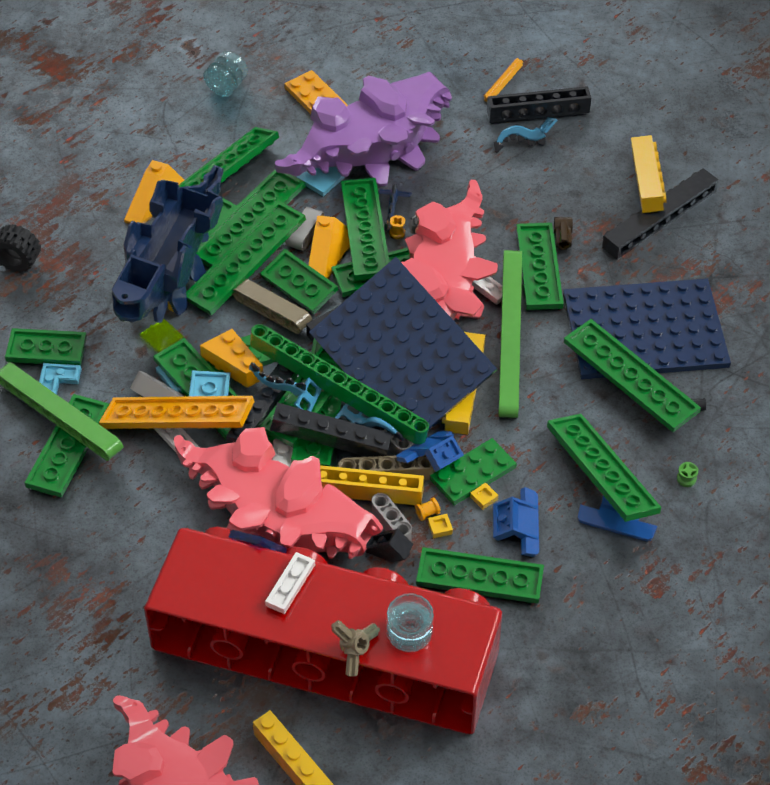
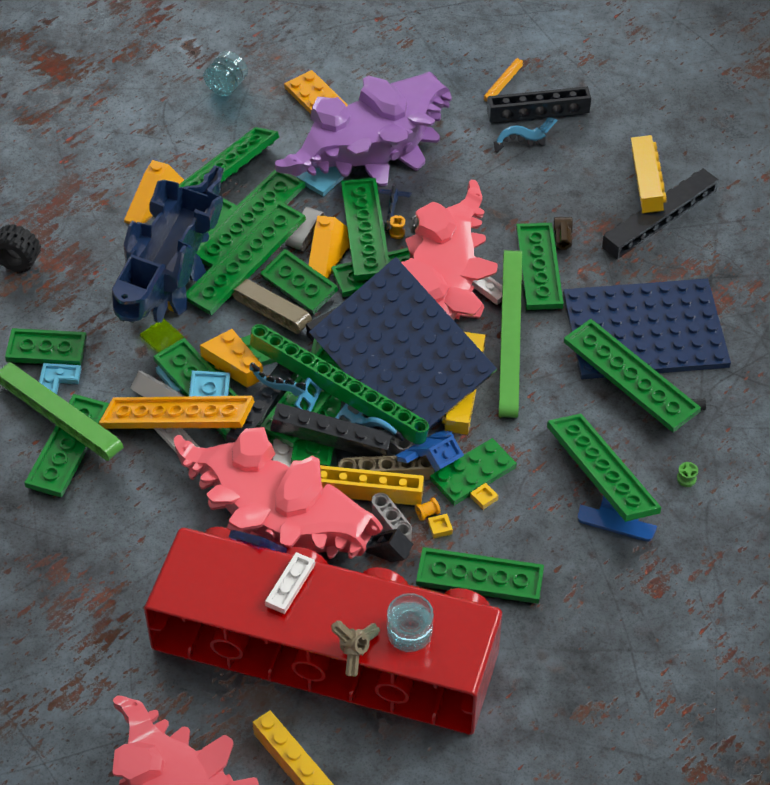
(519, 519): blue plate -> none

